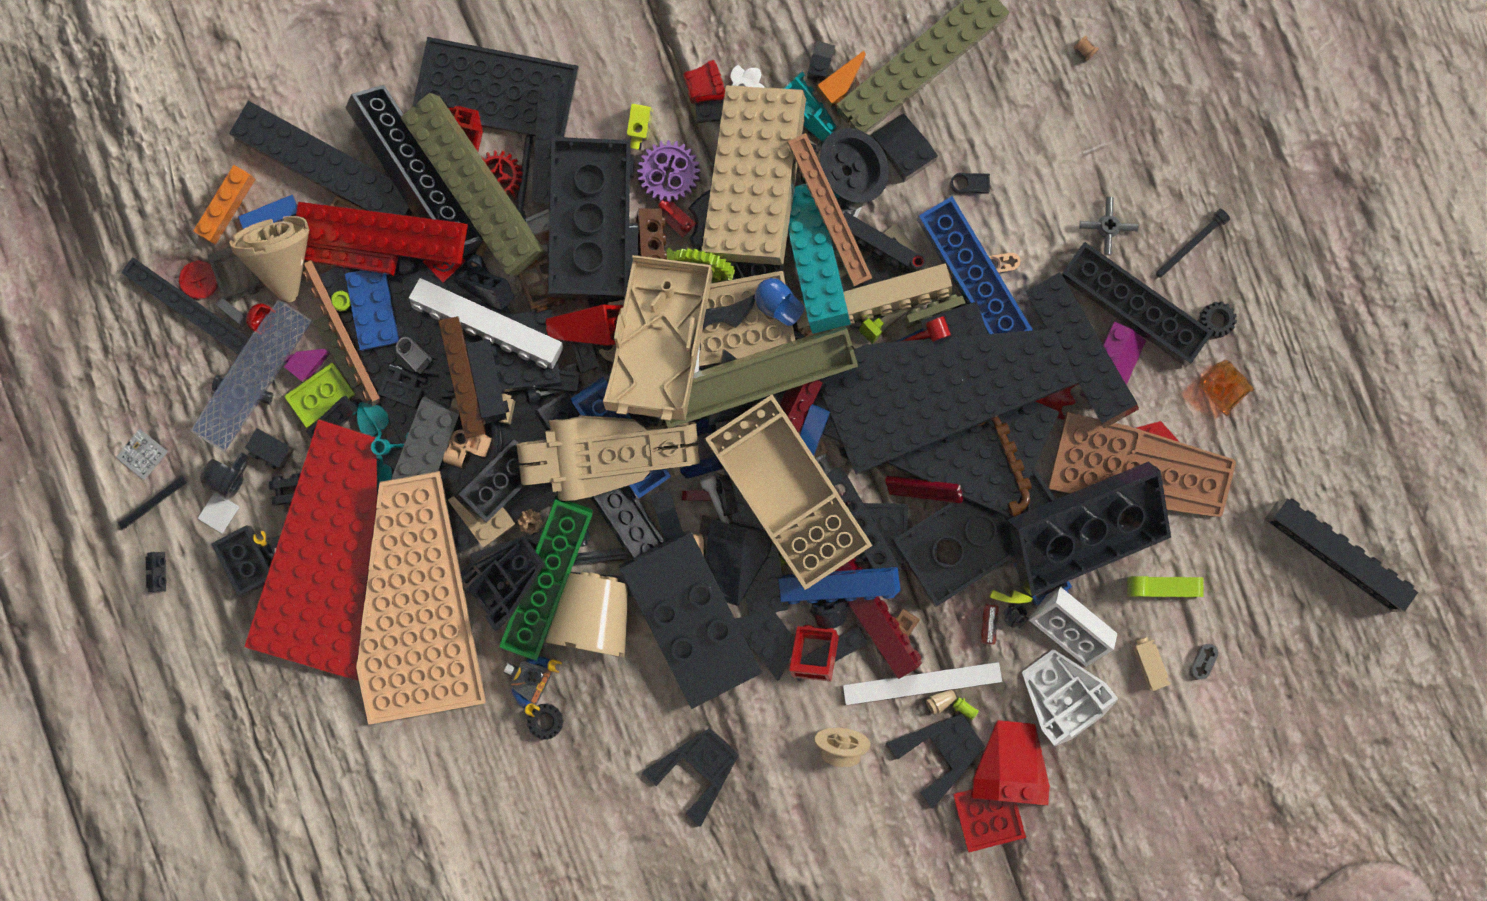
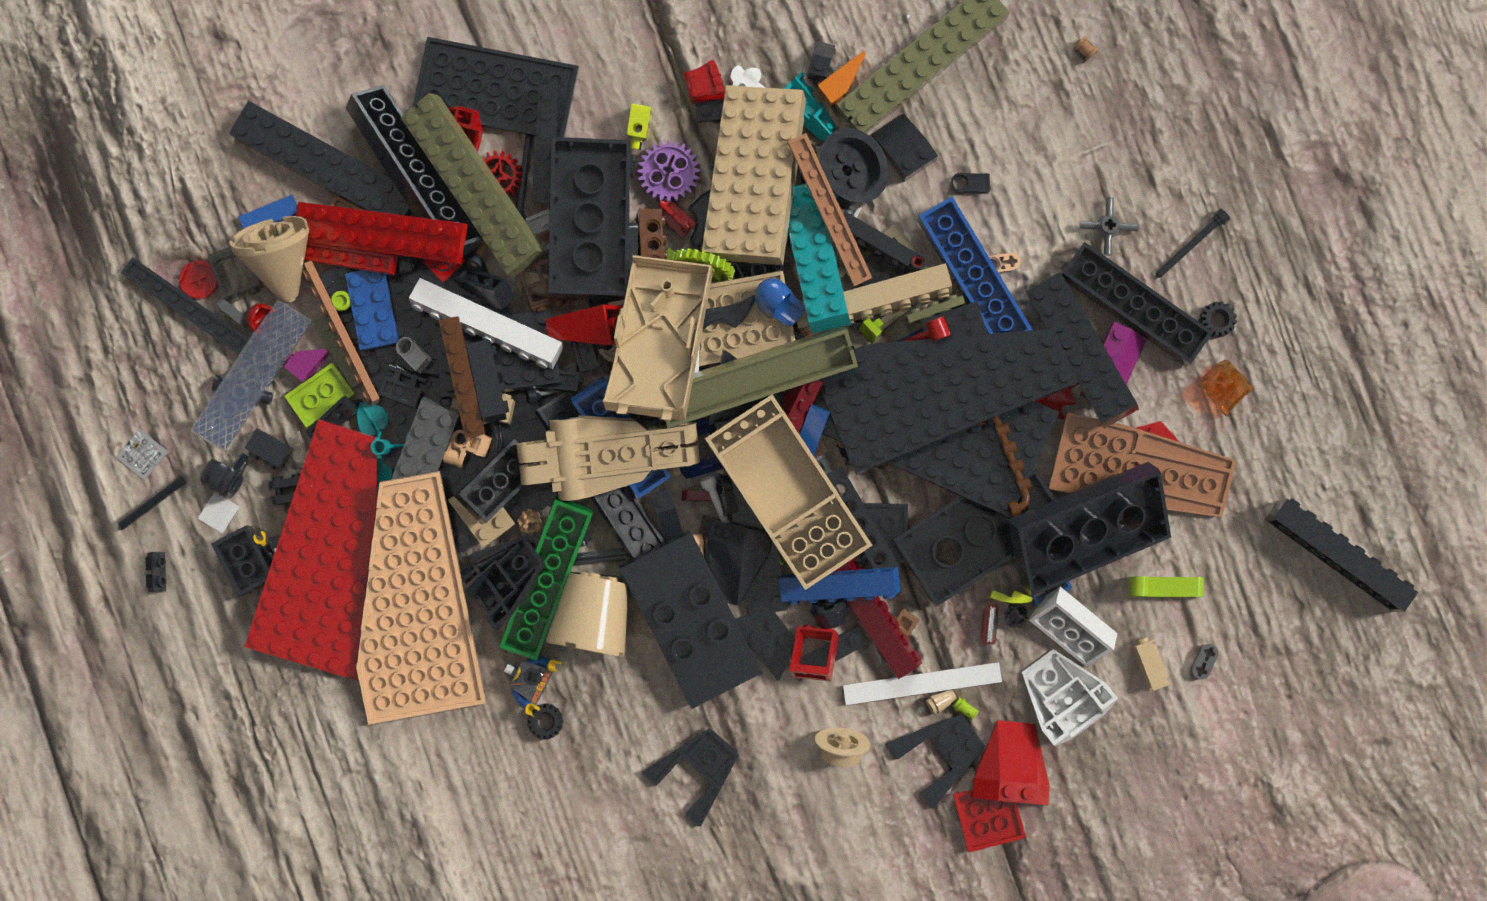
(224, 204): orange brick -> none
(924, 489): dark red tile -> none

